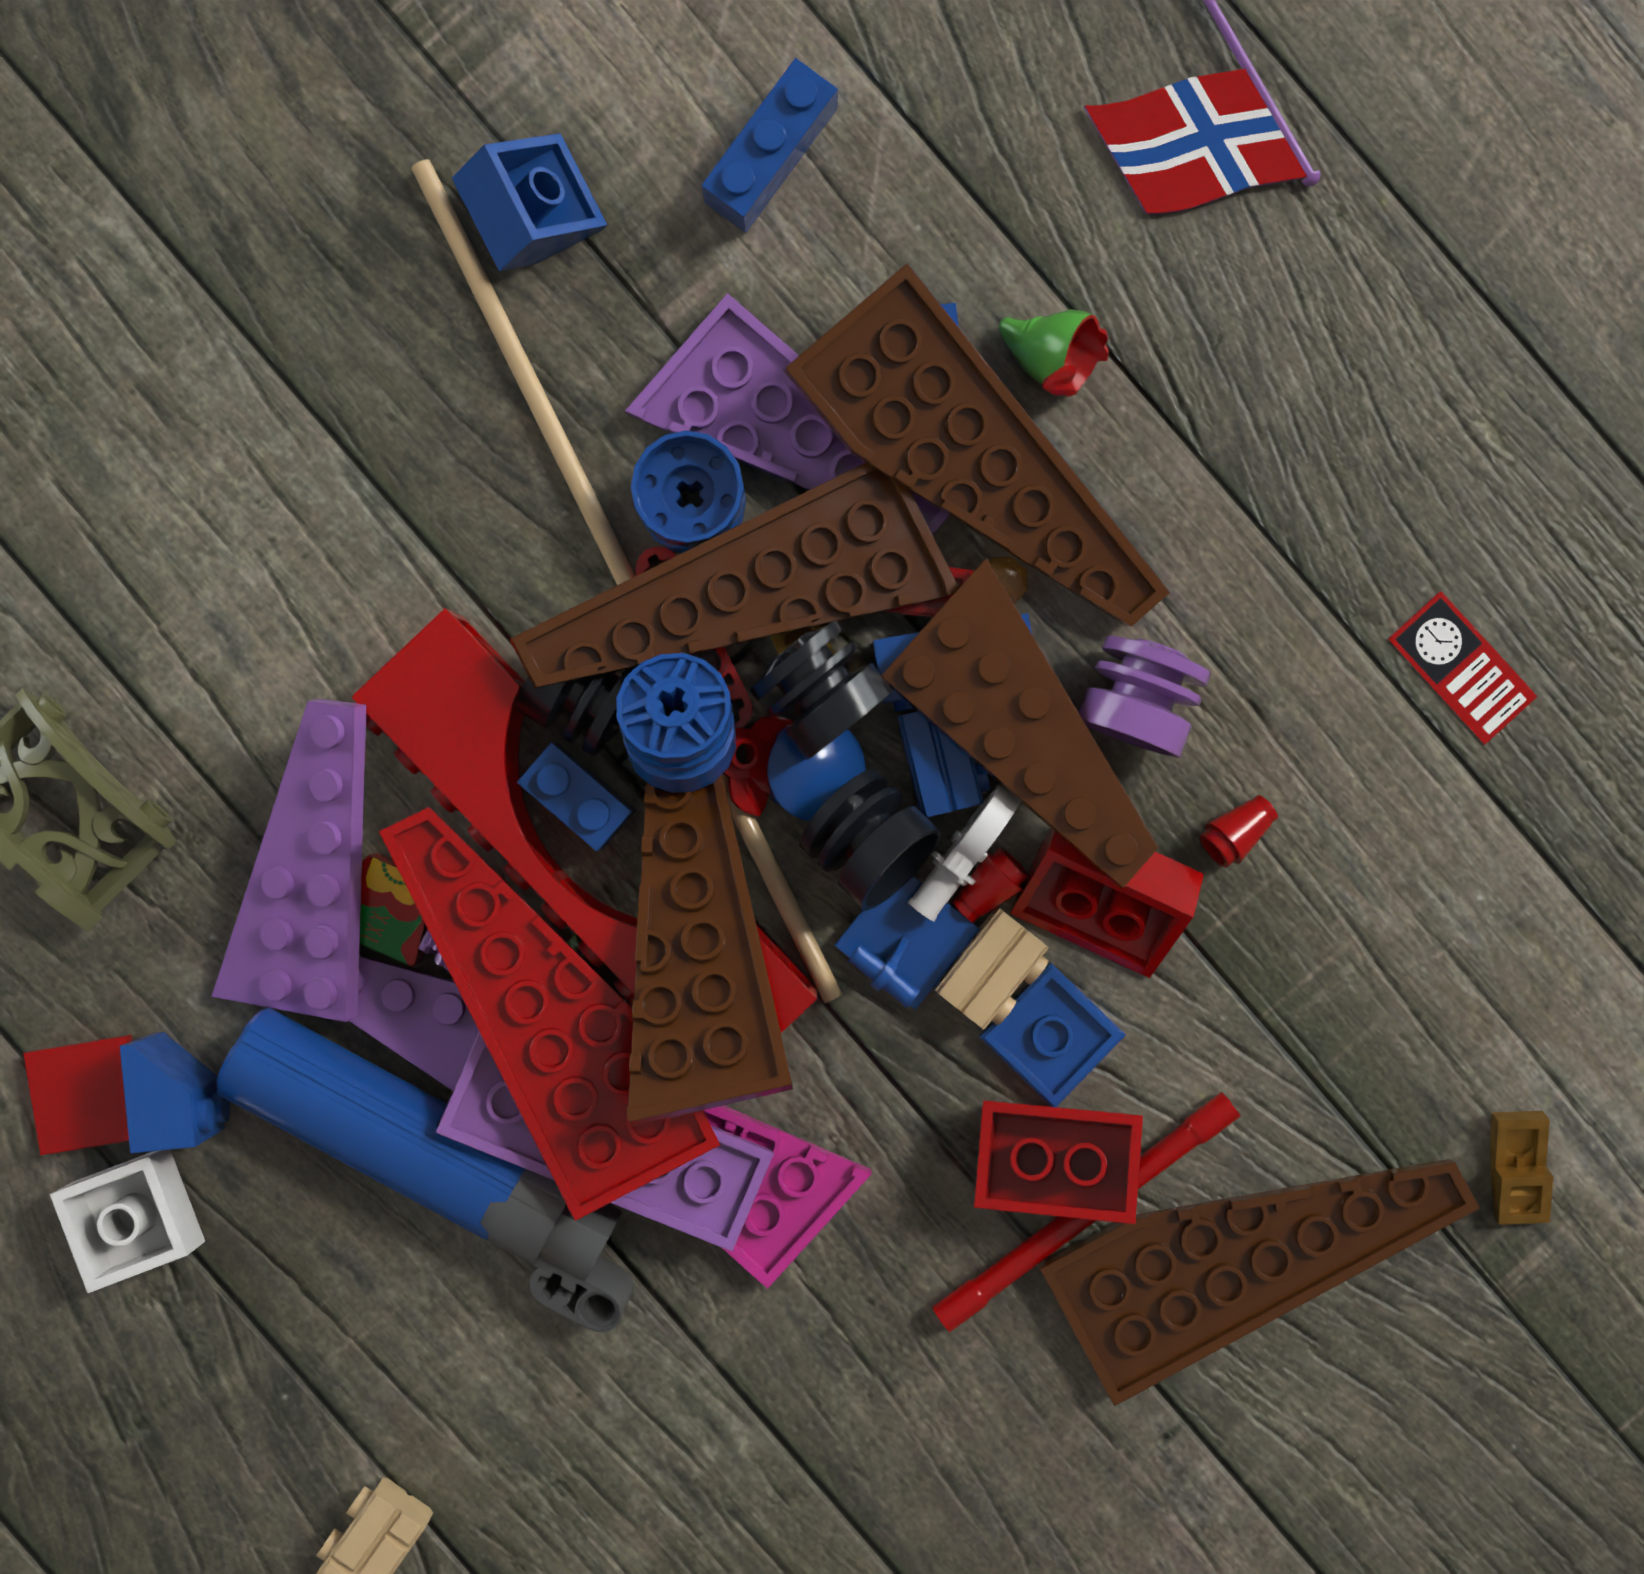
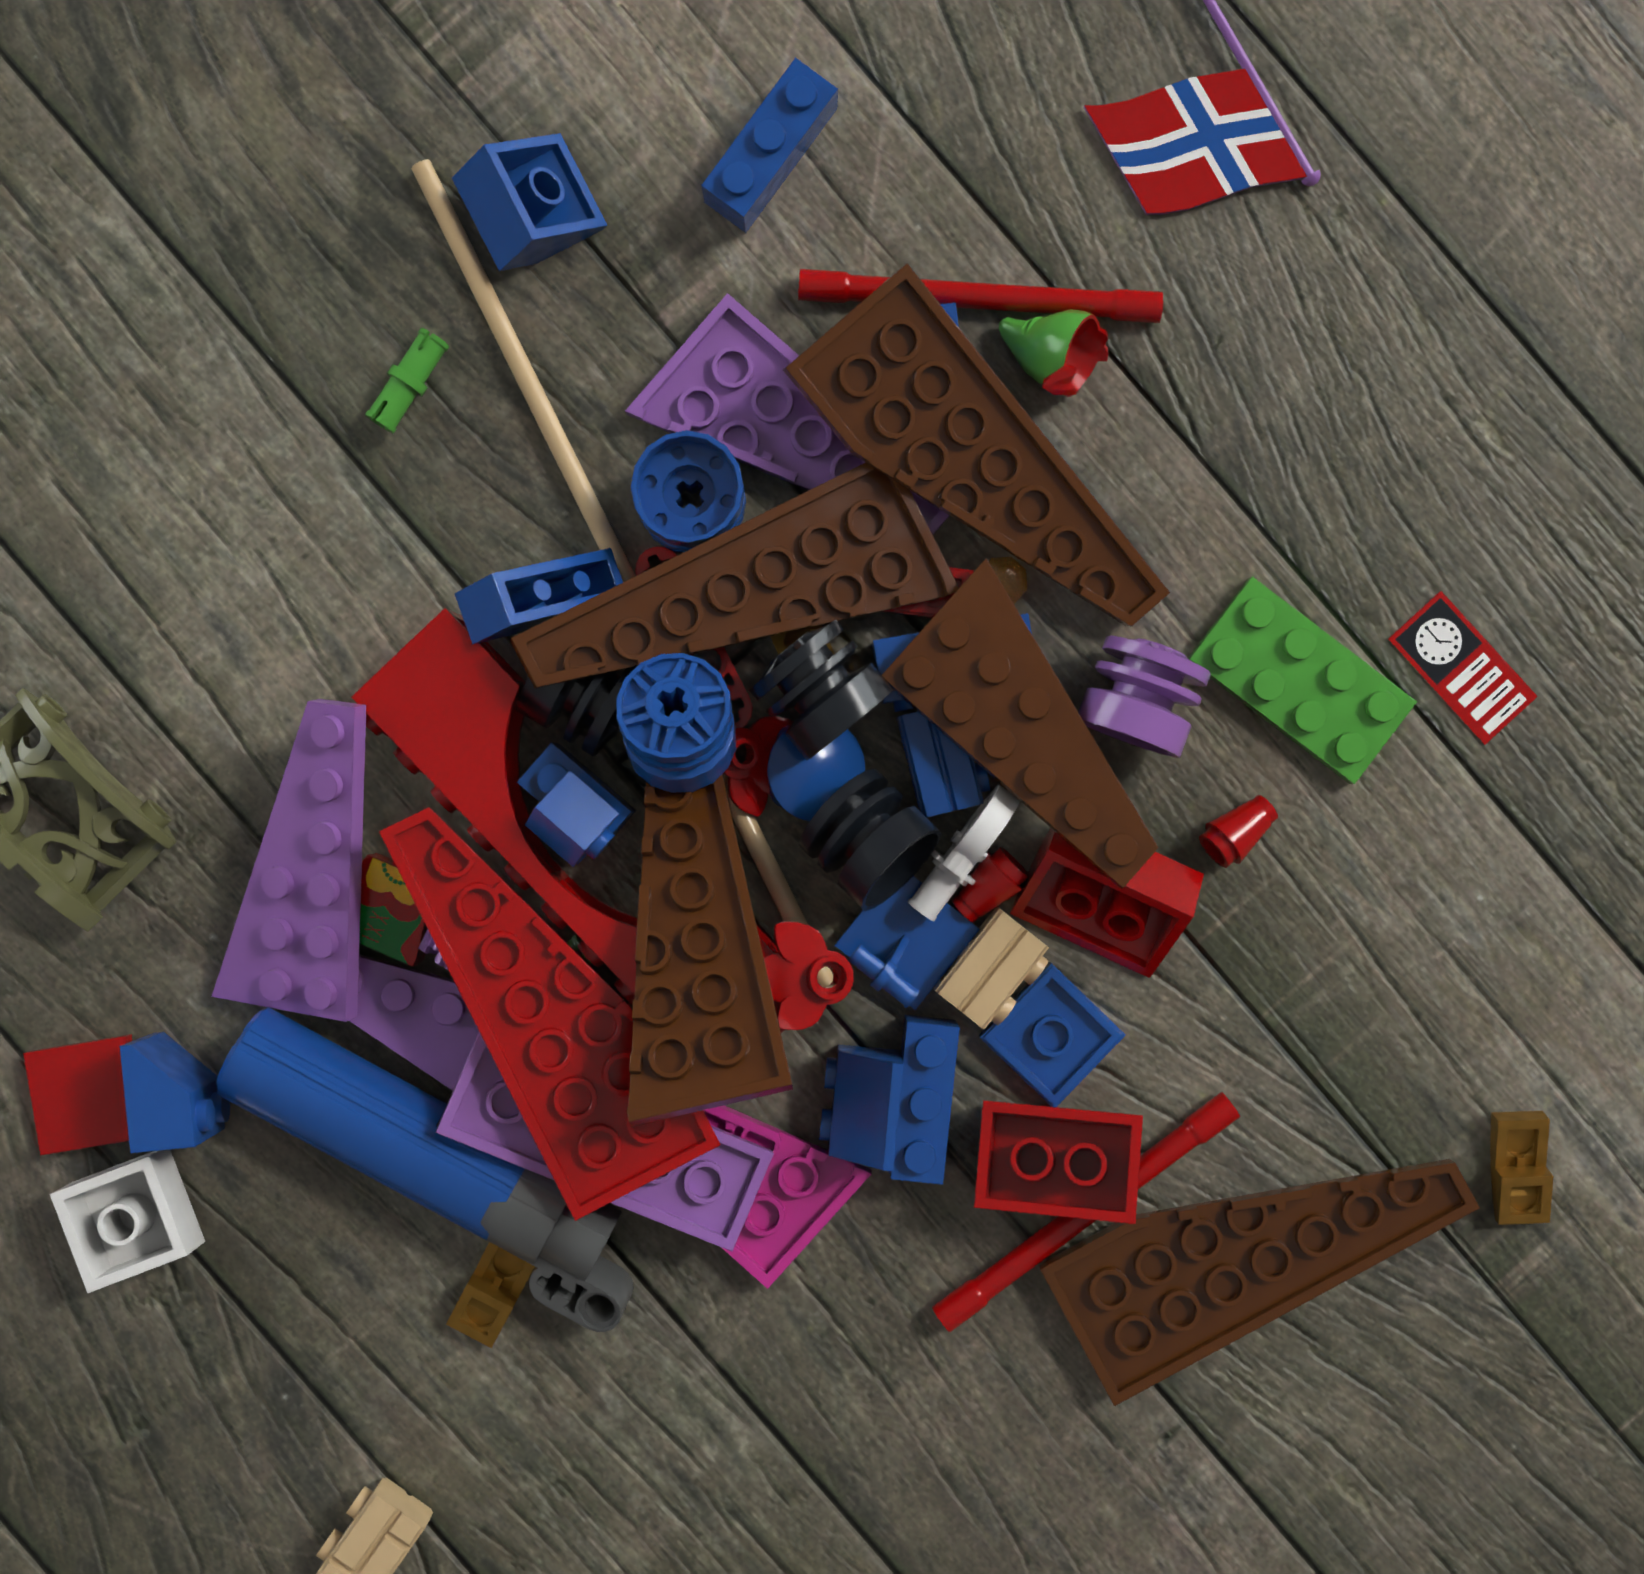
(407, 380): none -> bright green pin
(490, 1295): none -> pearl gold slope
(531, 594): none -> blue brick
(573, 820): none -> blue brick
(795, 971): none -> red plate
(864, 1105): none -> blue slope
(926, 1098): none -> blue brick
(1115, 304): none -> red piece
(1302, 680): none -> bright green plate

